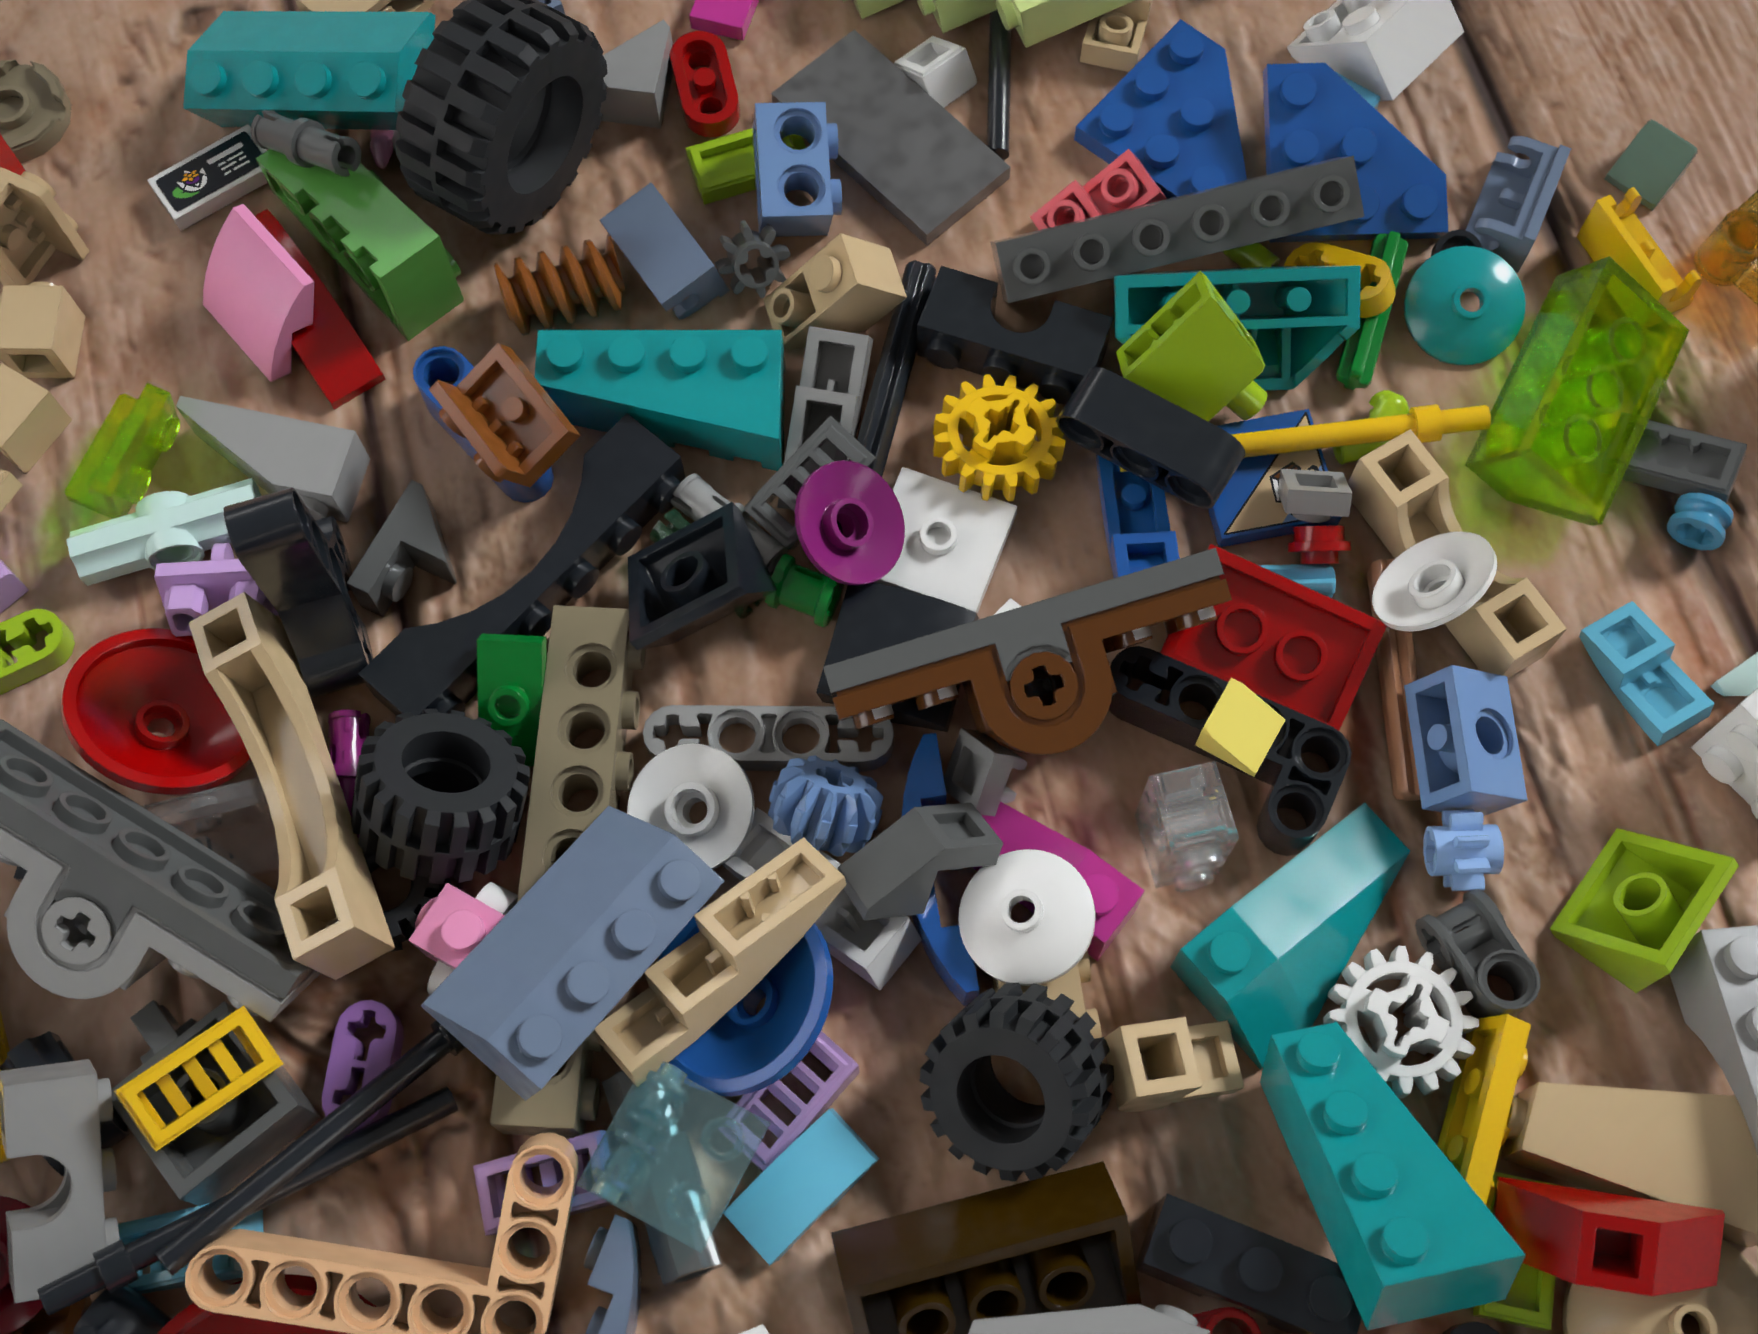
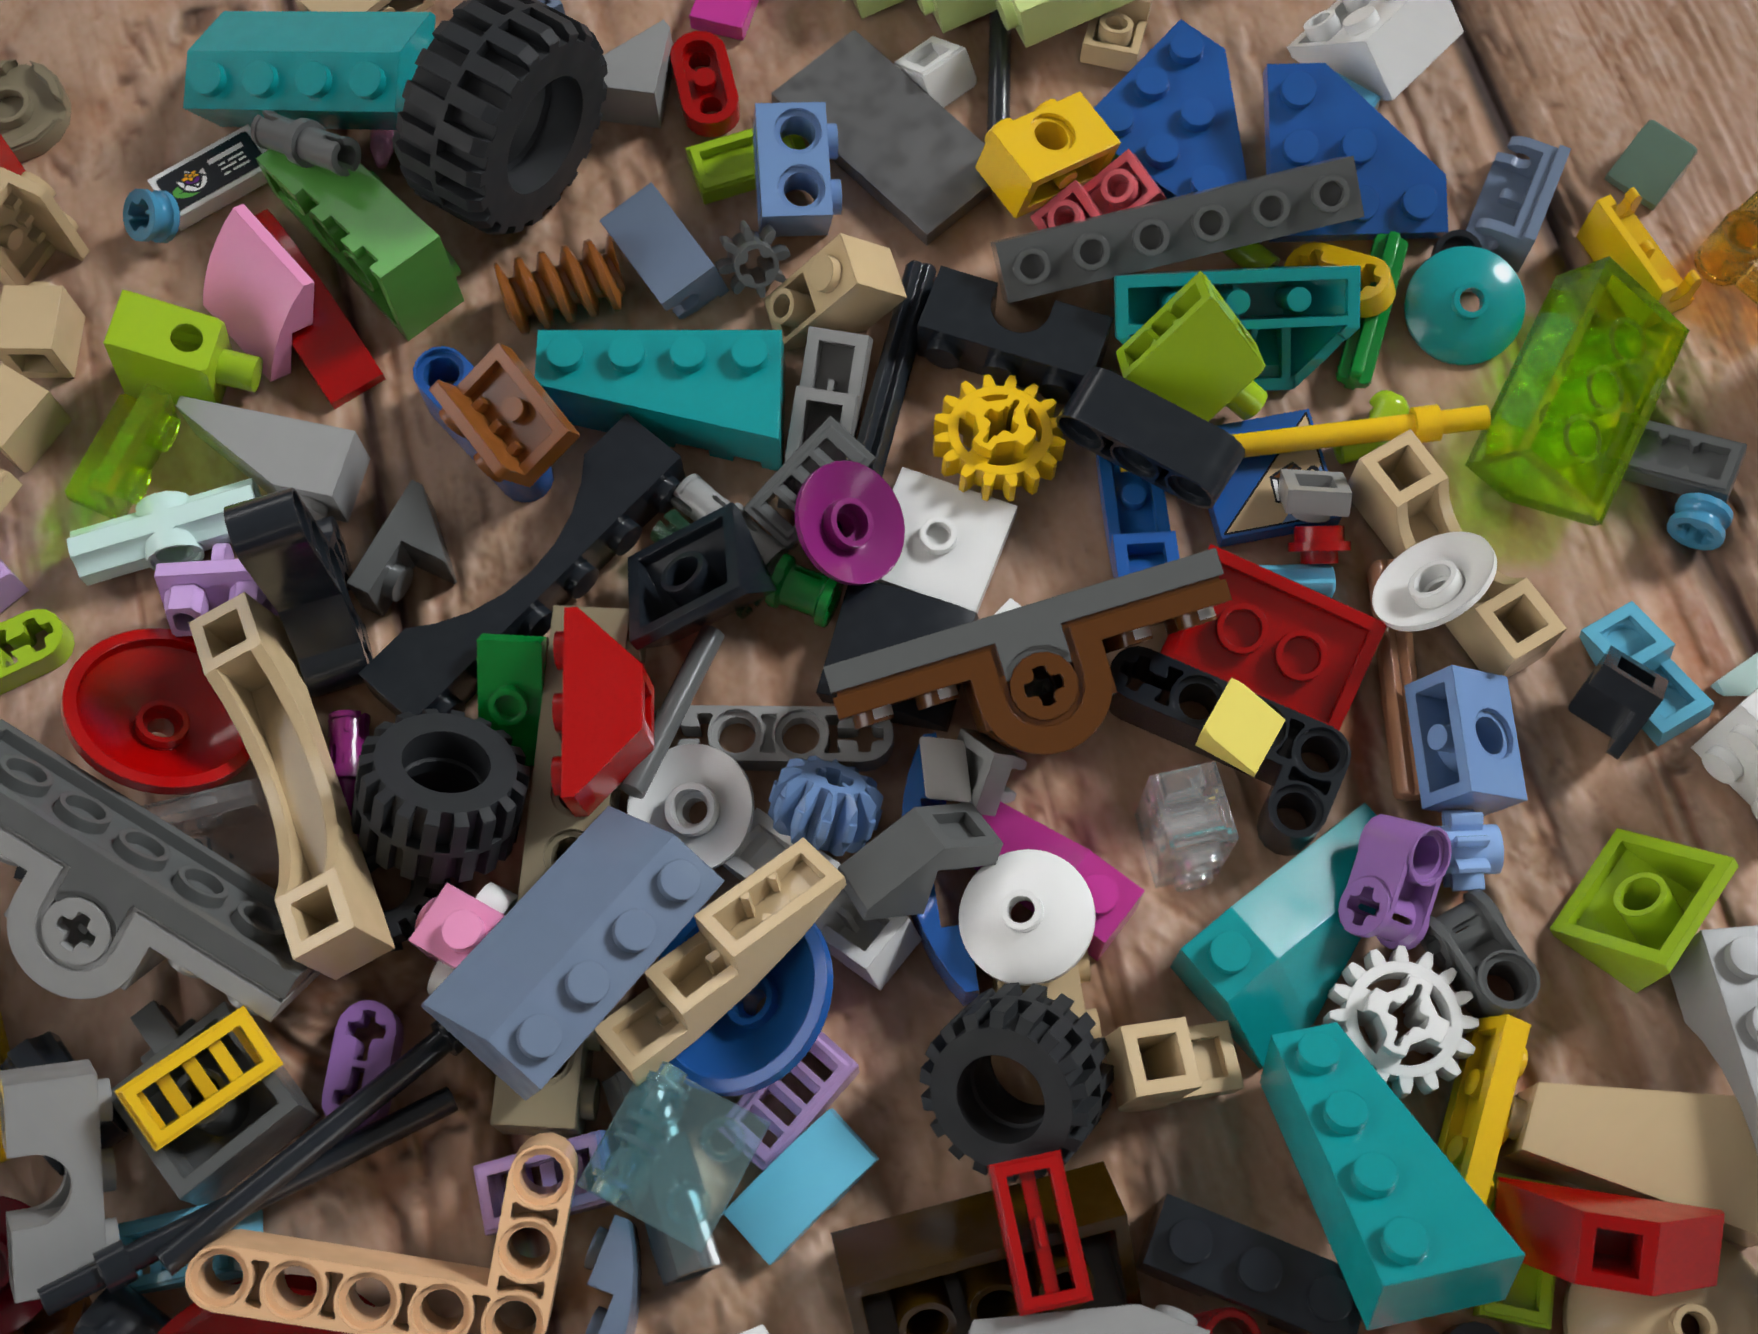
(151, 215): none -> dark azure bush
(175, 351): none -> lime torso
(601, 713): none -> red slope
(675, 708): none -> dark grey bar
(945, 769): none -> white sticker
(1044, 152): none -> yellow brick
(1052, 1295): none -> red tile
(1397, 873): none -> medium lavender piece
(1619, 698): none -> black panel

